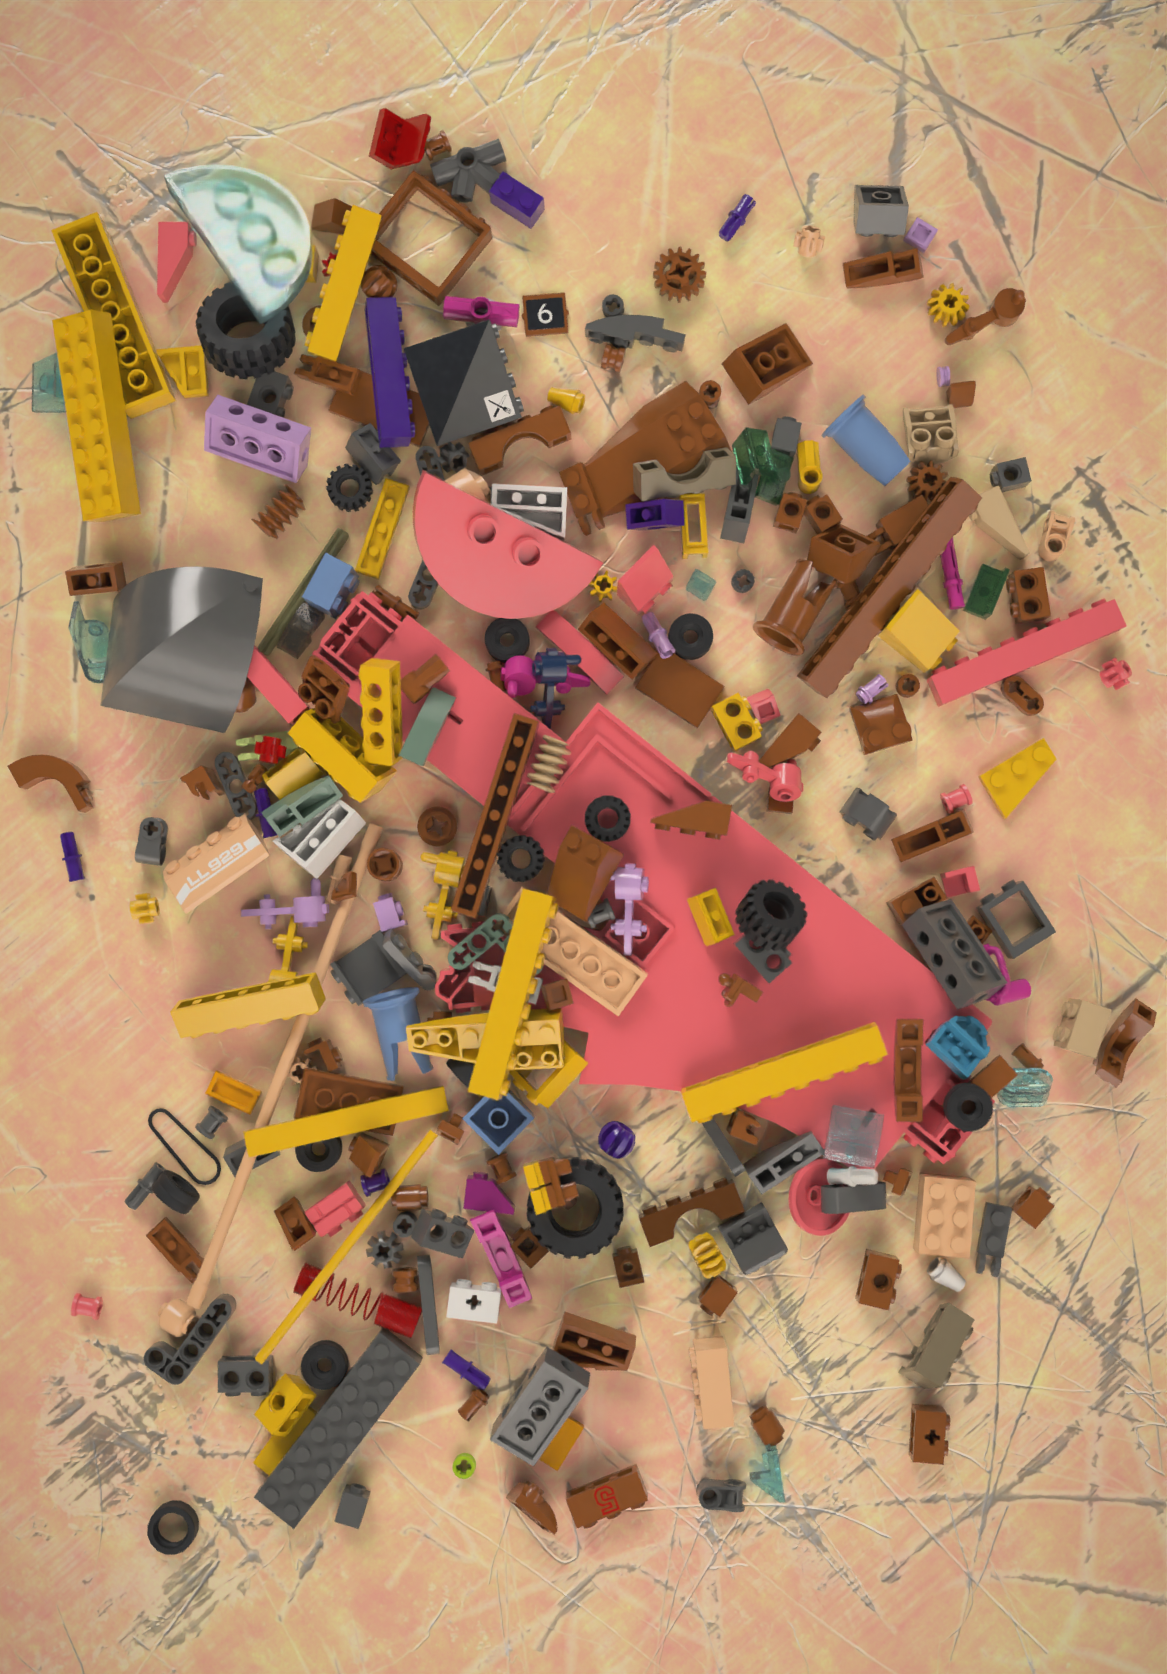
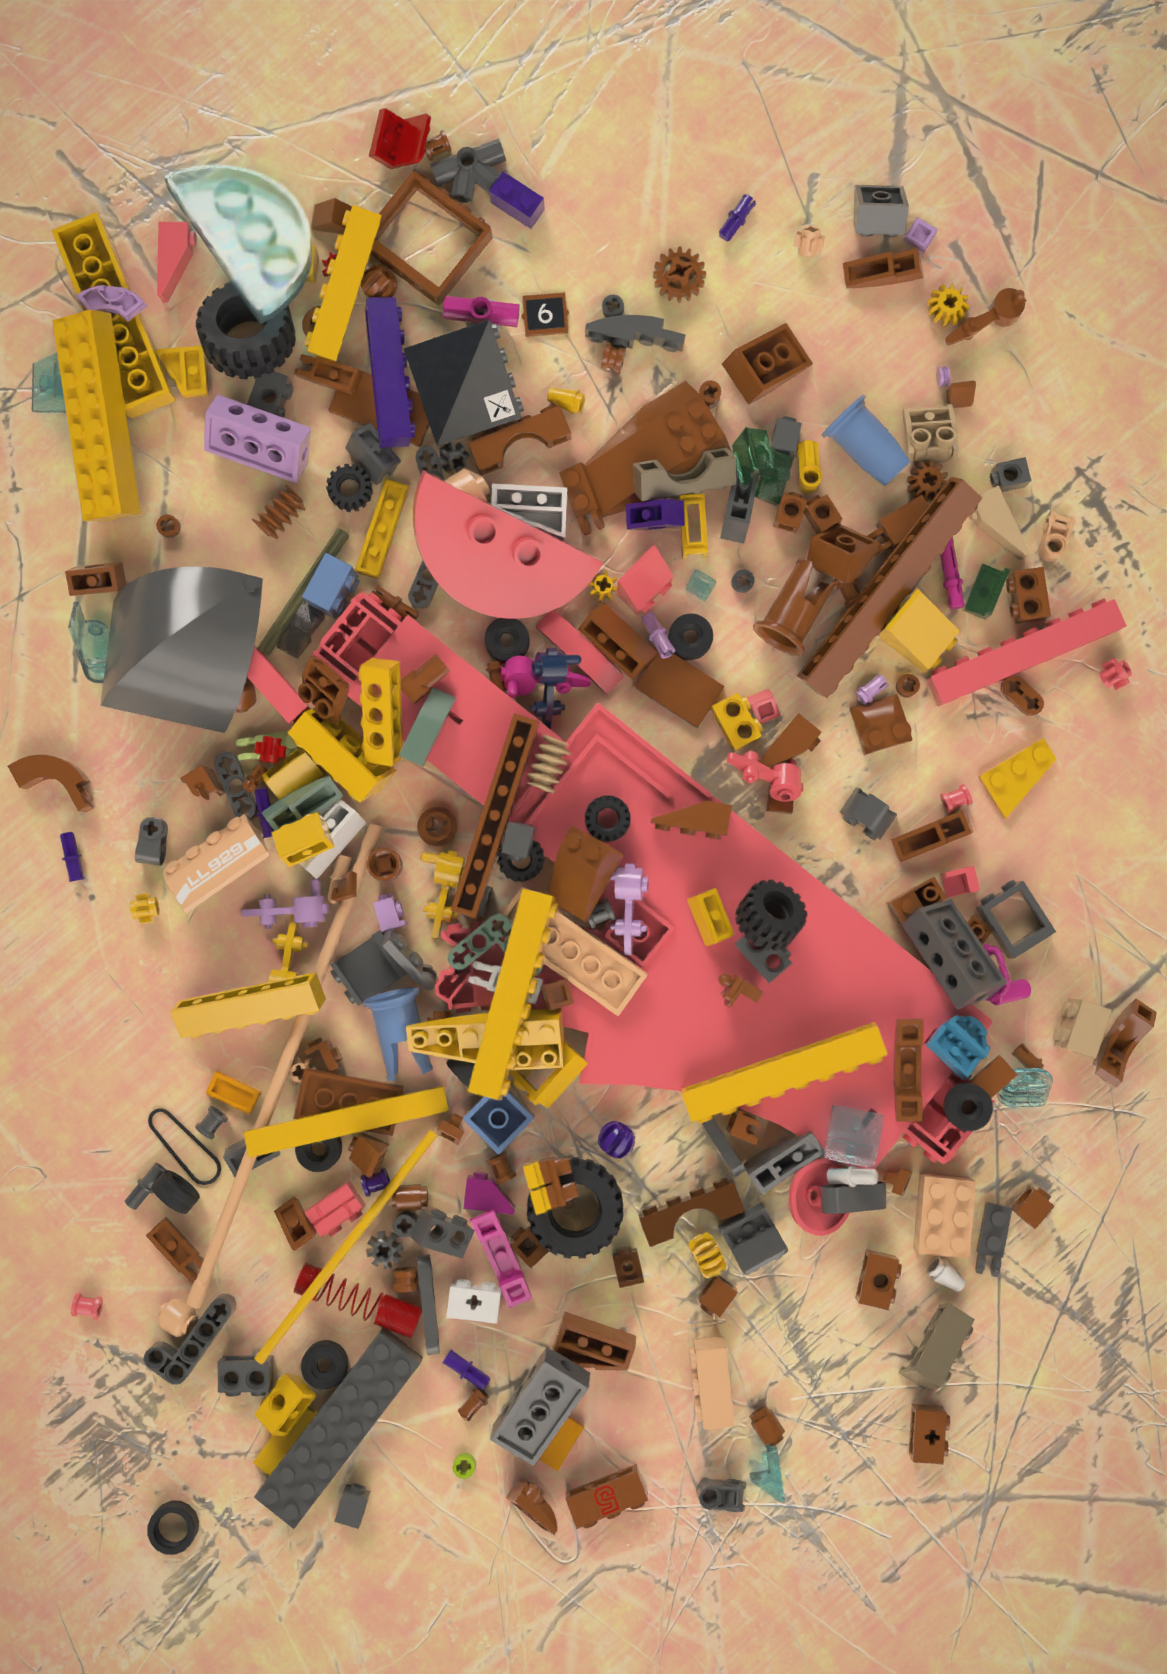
(112, 300): none -> lavender tile
(166, 518): none -> dark orange bush
(303, 839): none -> yellow brick
(518, 840): none -> dark grey brick

